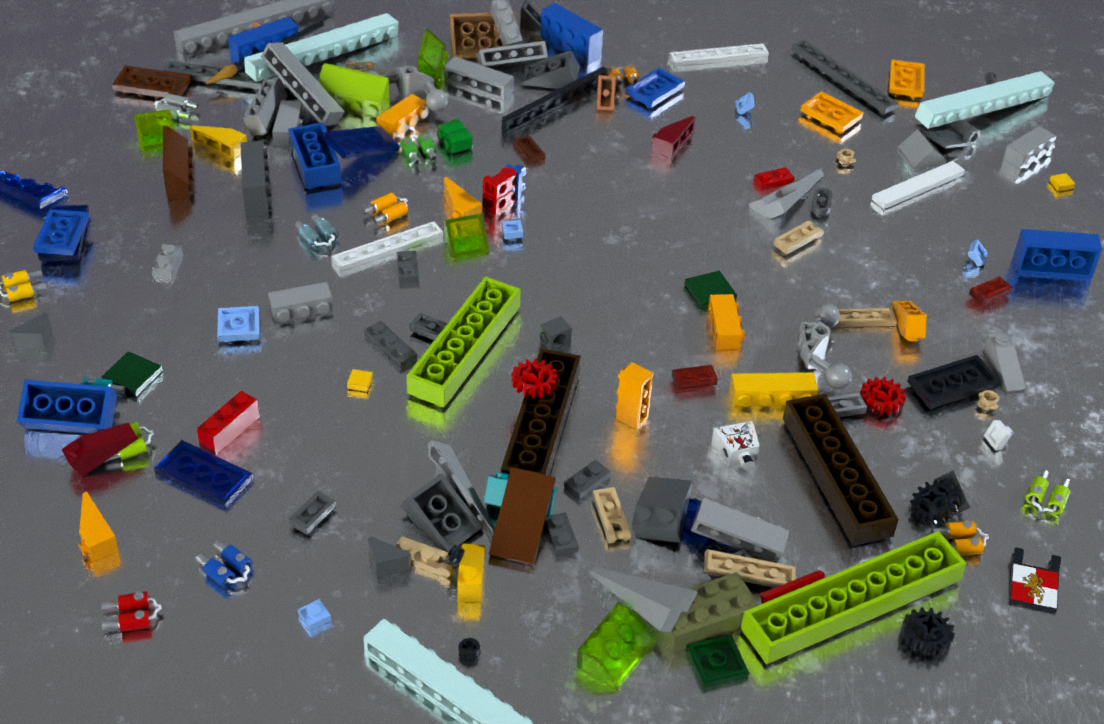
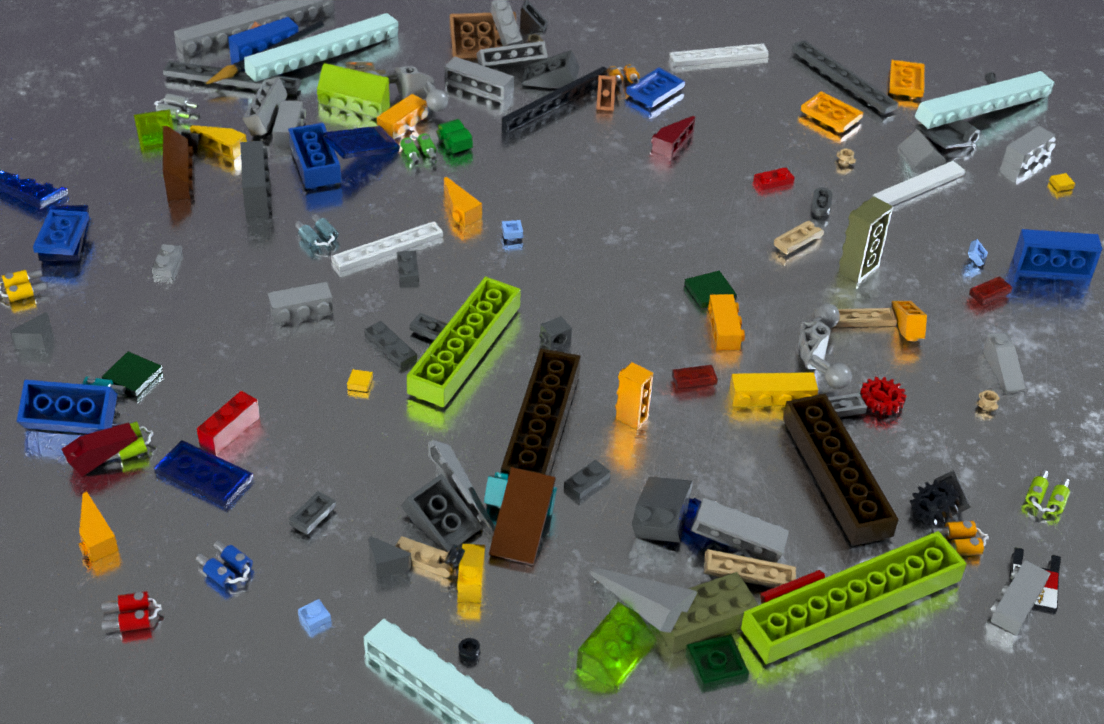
(151, 82): reddish brown plate -> none
(193, 140): none -> black tile
(238, 323): light blue plate -> none
(302, 84): light grey brick -> none
(389, 207): light orange piece -> none
(432, 57): clear neon green slope -> none
(465, 235): clear neon green slope -> none
(503, 188): red hips -> none
(529, 149): copper tile -> none
(534, 378): red gear -> none
(561, 534): dark grey plate -> none
(572, 33): blue brick -> none
(611, 514): tan plate -> none
(737, 444): white torso -> none
(745, 103): light blue plate -> none
(785, 197): light grey wedge -> none
(865, 239): none -> olive brick
(927, 631): black gear -> none
(953, 381): black plate -> none
(998, 434): white tile -> none
(1019, 596): none -> light grey brick

